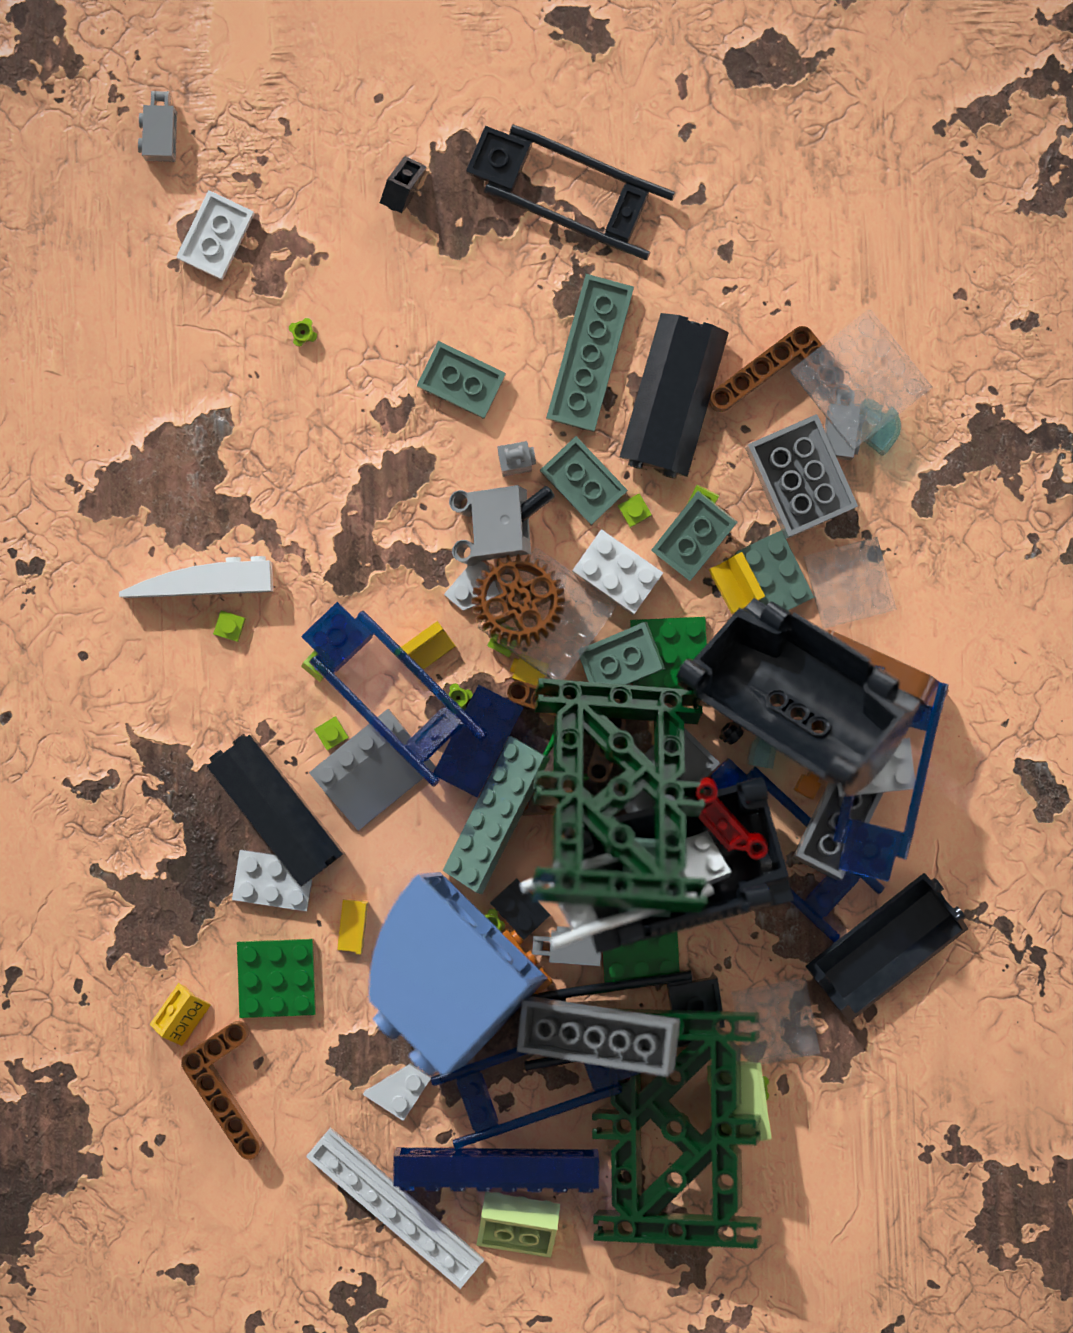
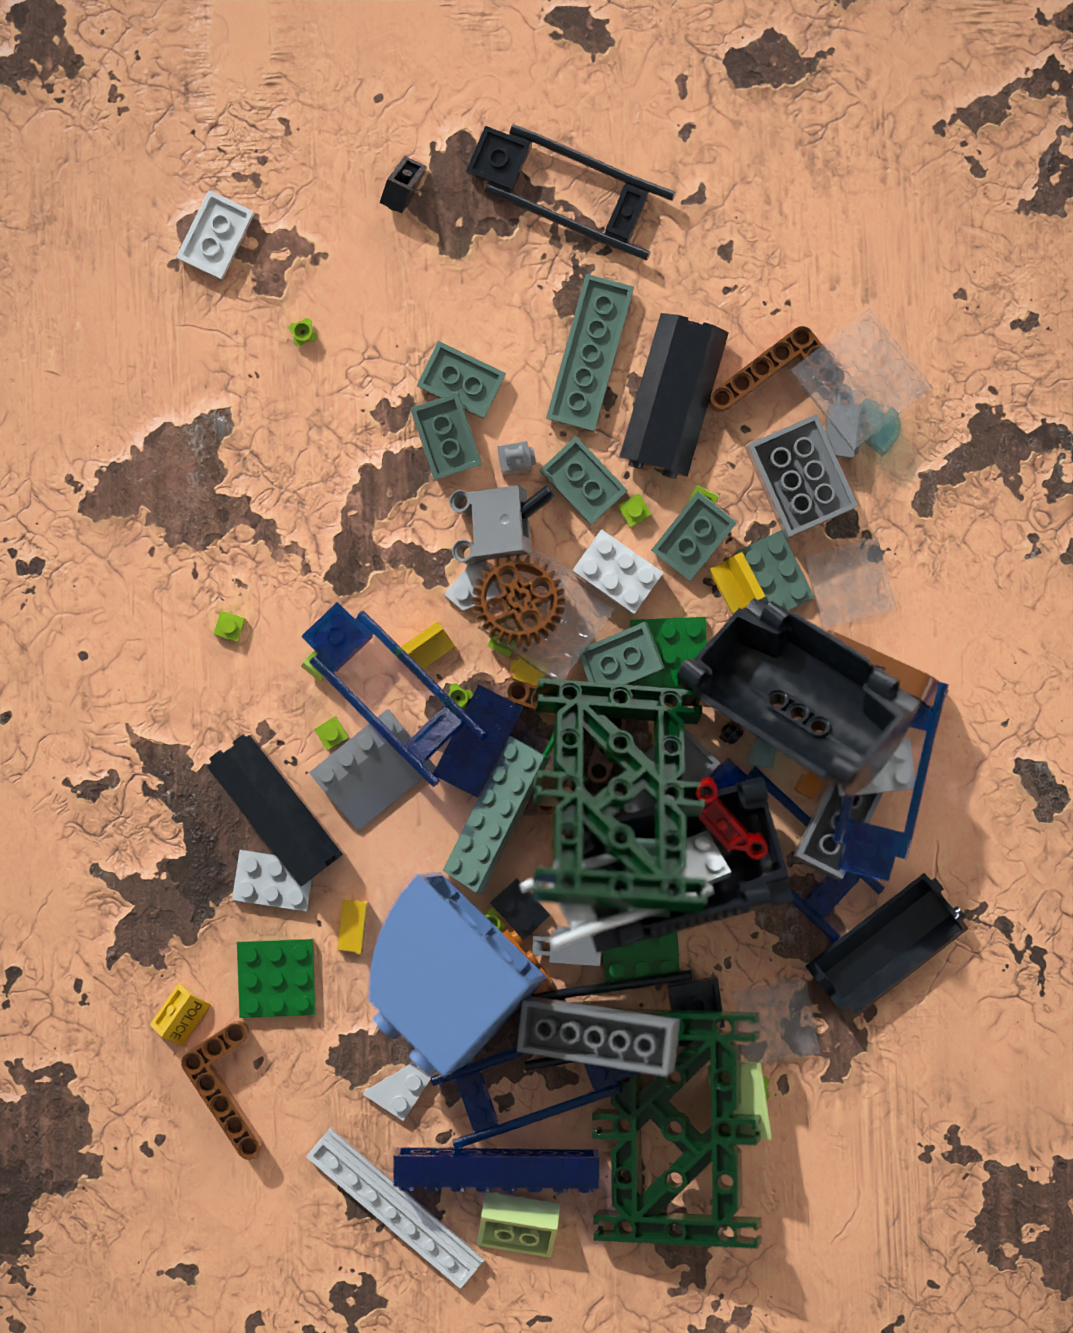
(159, 129): light grey brick -> none
(208, 579): white slope -> none
(446, 436): none -> sand green plate

